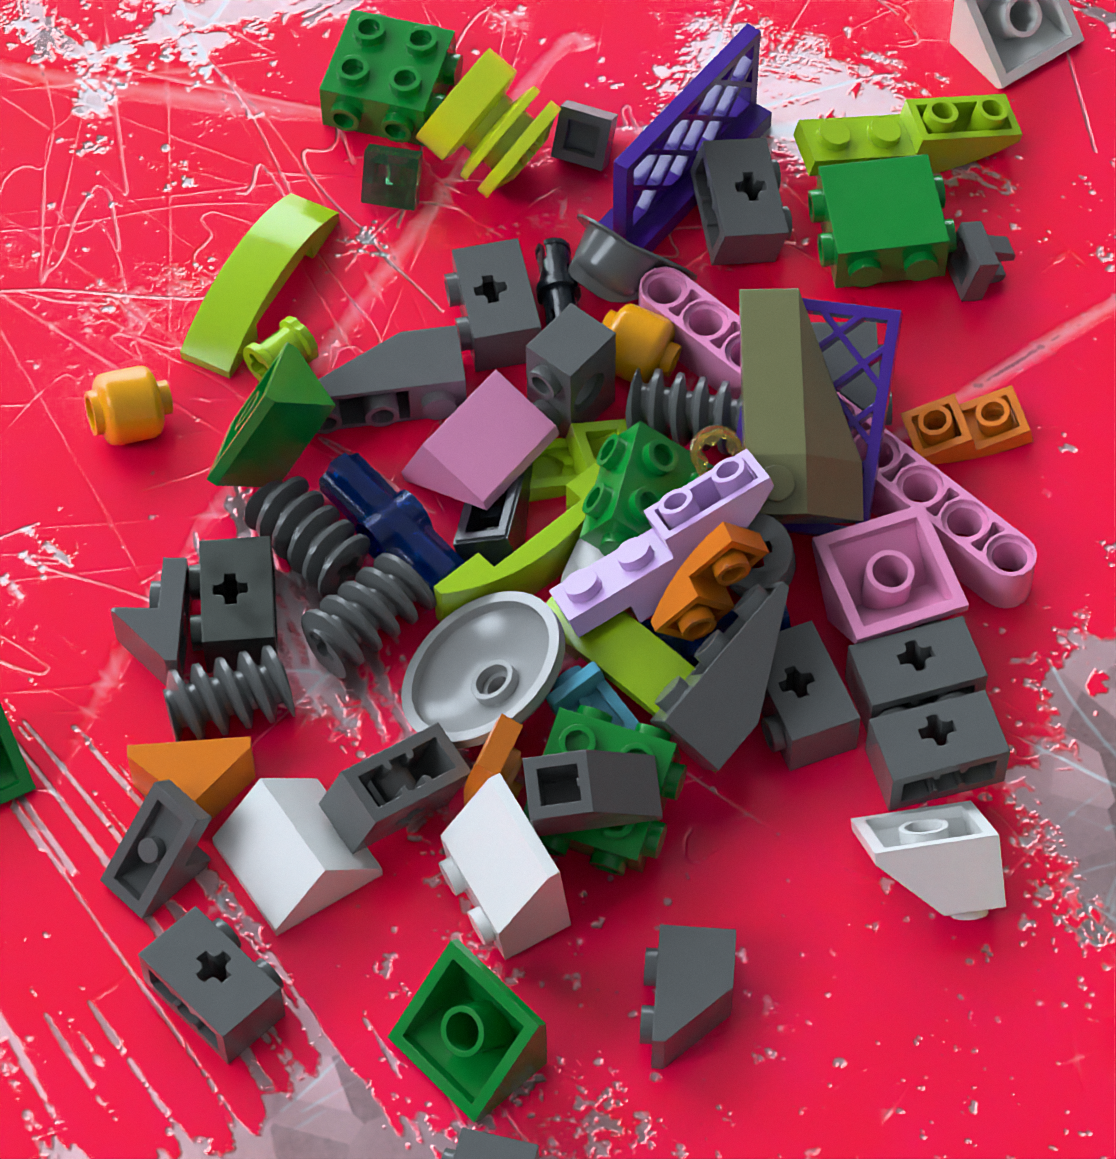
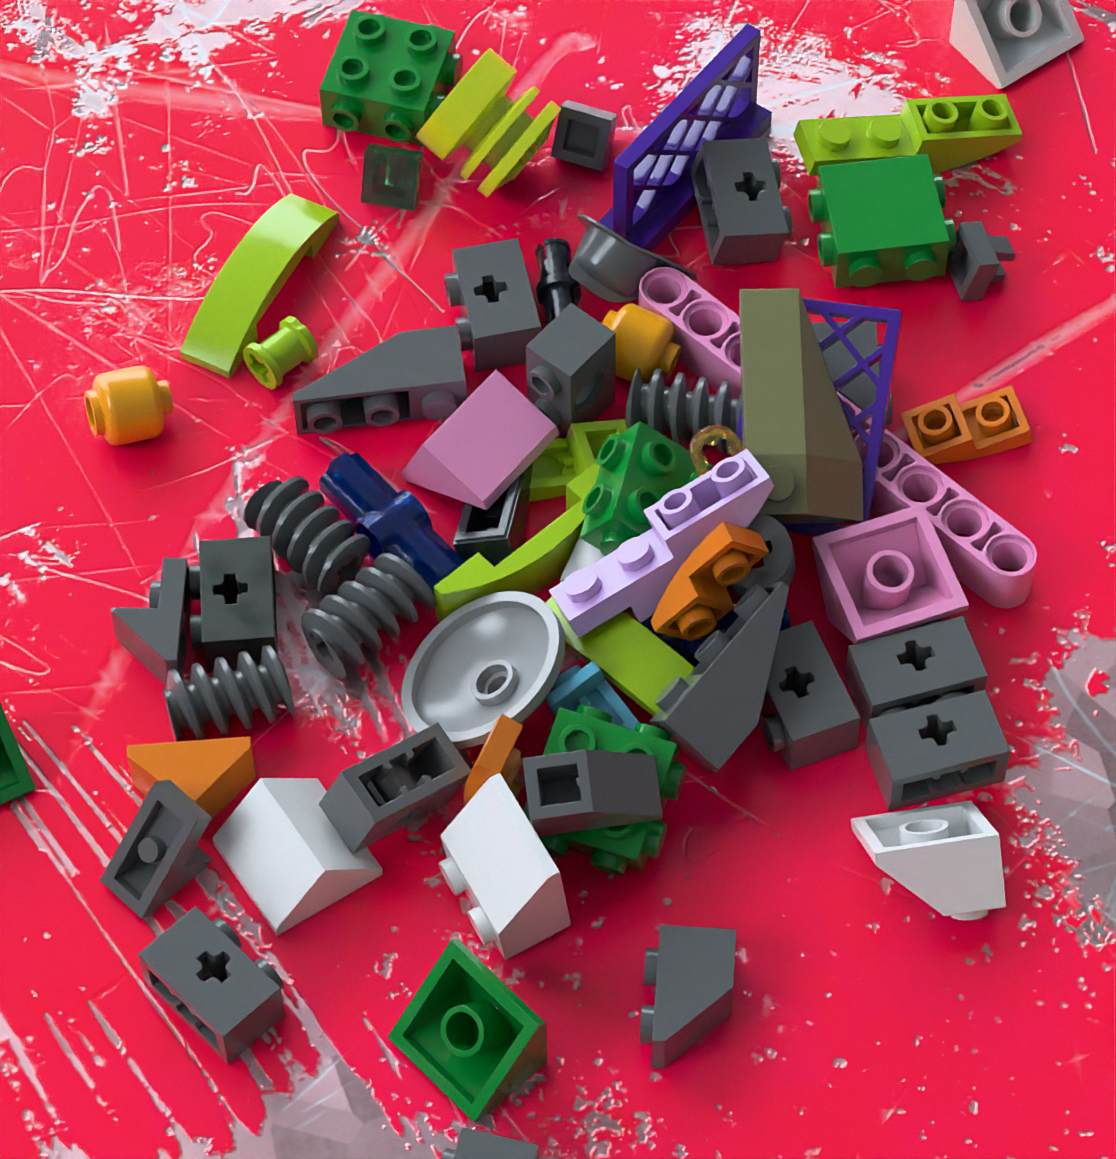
(273, 424): green slope -> none

